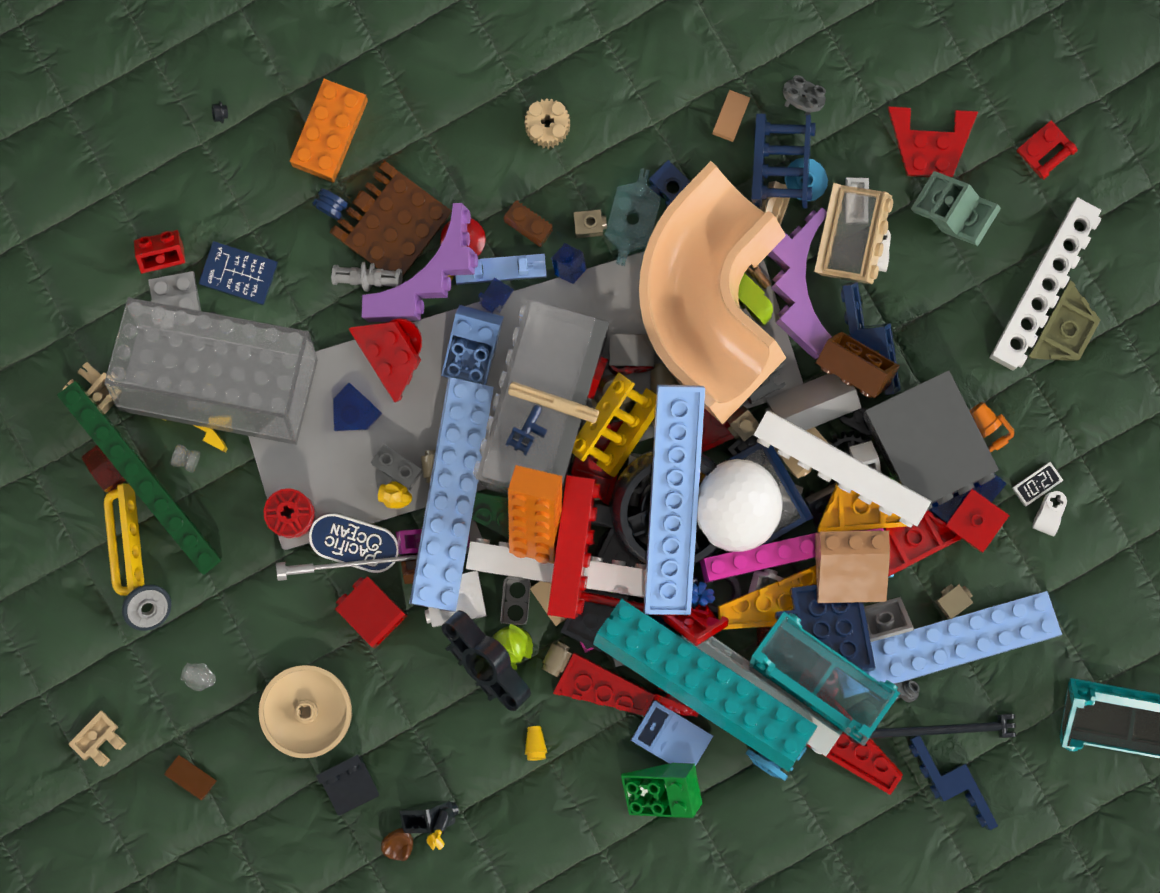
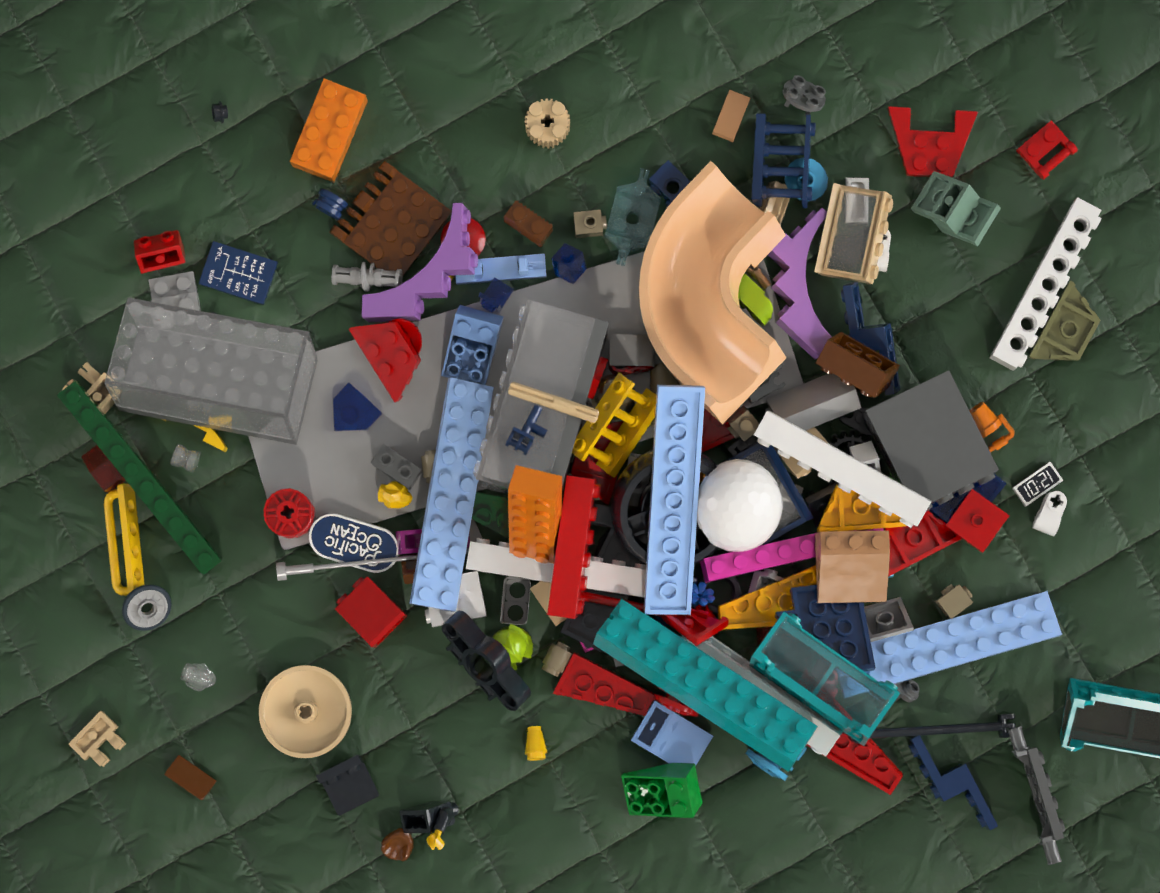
(1044, 802): none -> dark grey plate

